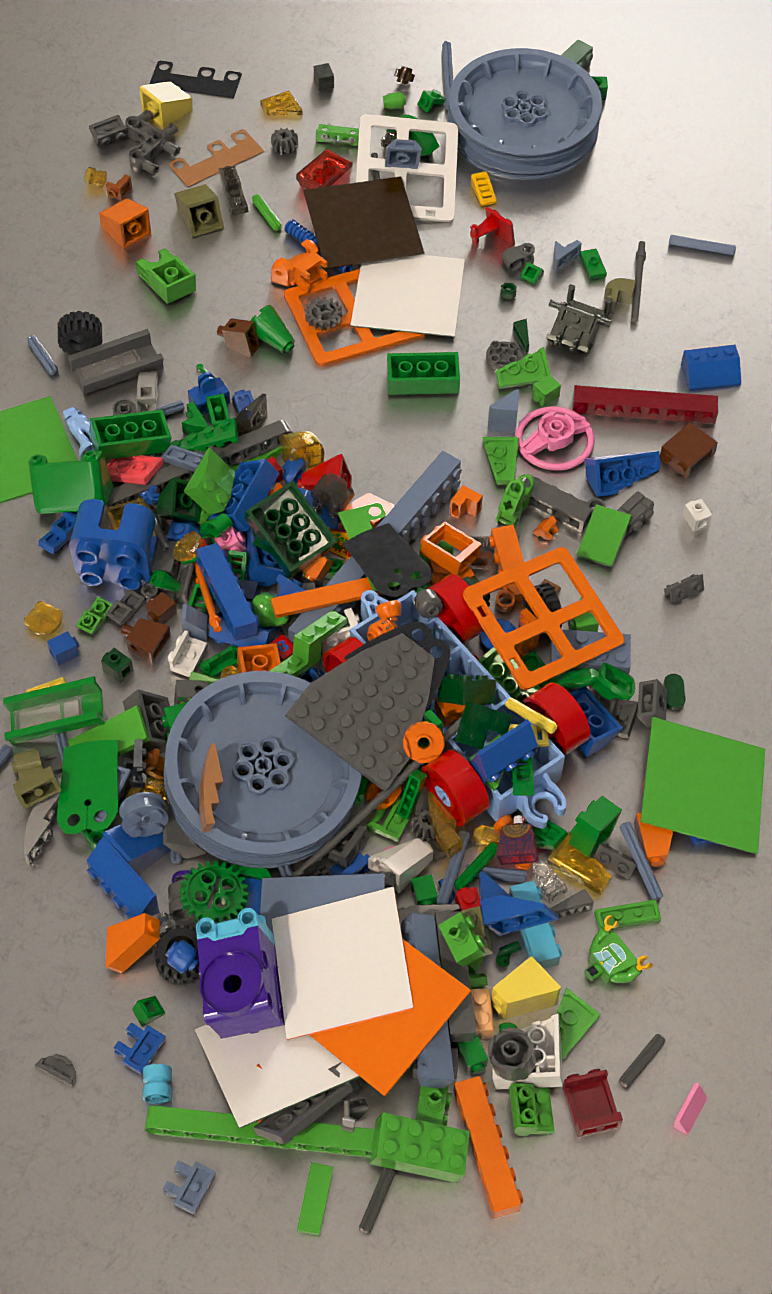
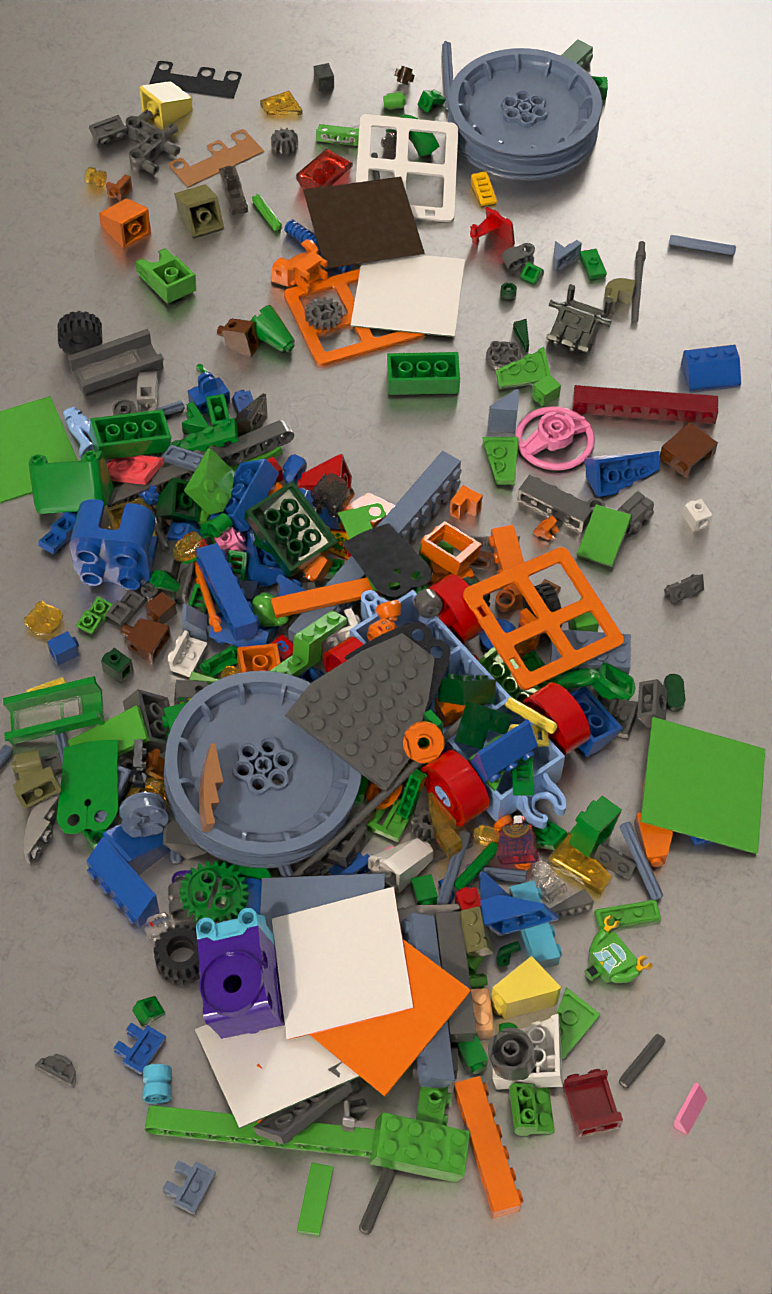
(42, 355): sand blue axle -> none
(130, 940): orange slope -> none
(182, 956): blue head -> none
(302, 445): clear yellow brick -> none
(403, 154): sand blue slope -> none
(462, 939): bright green brick -> none
(515, 501): bright green piece -> none

